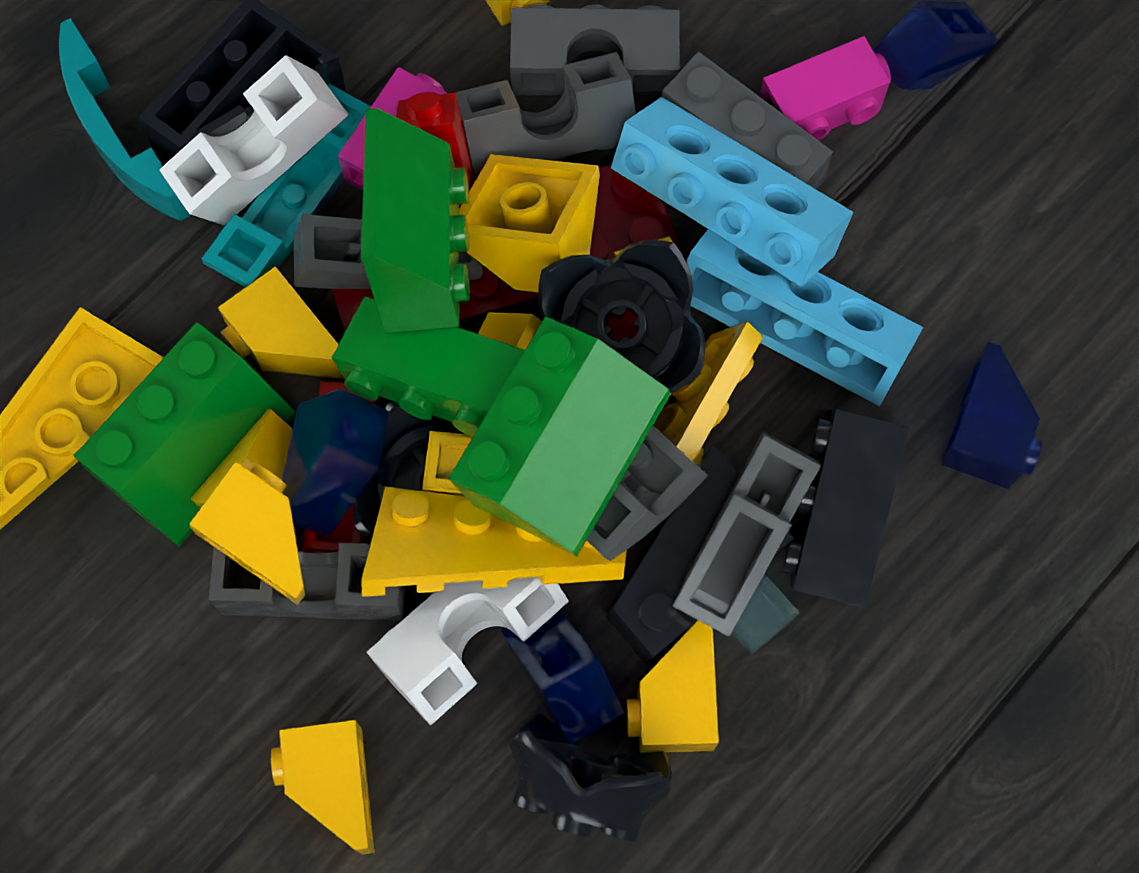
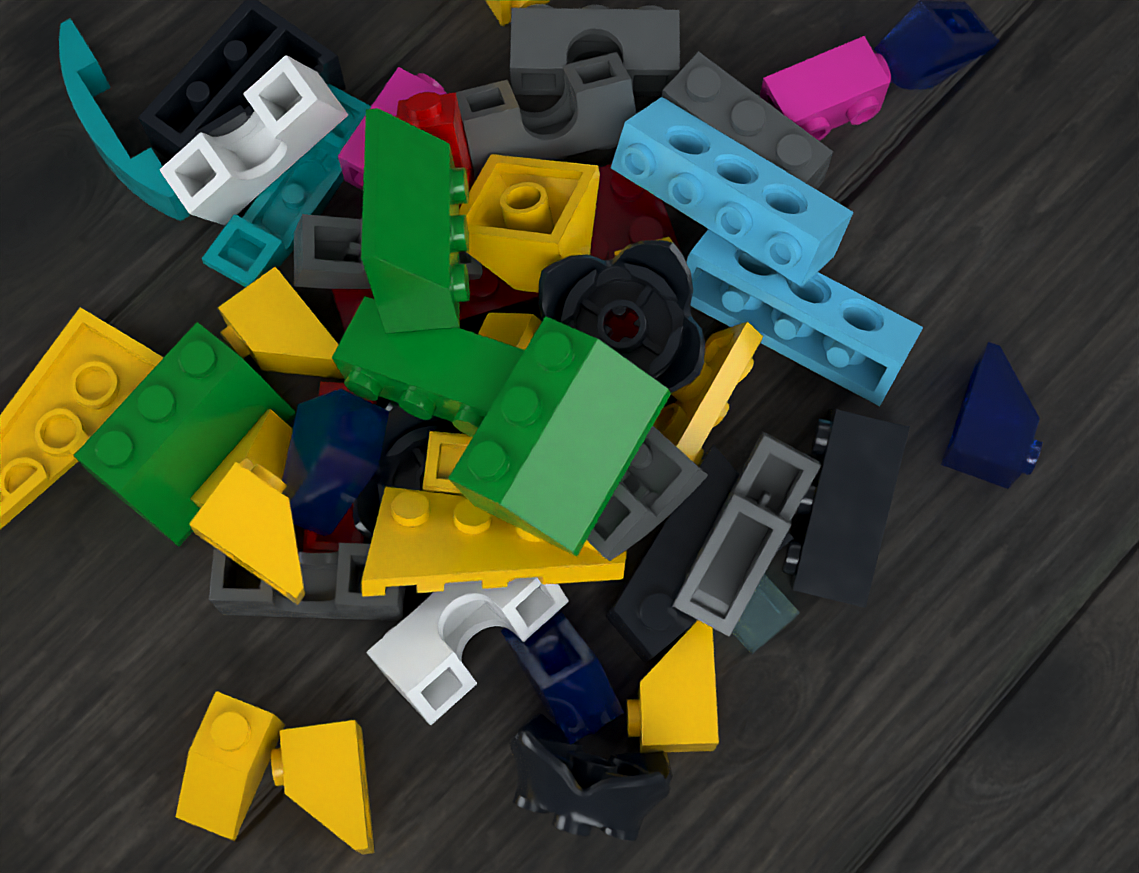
(226, 764): none -> yellow slope

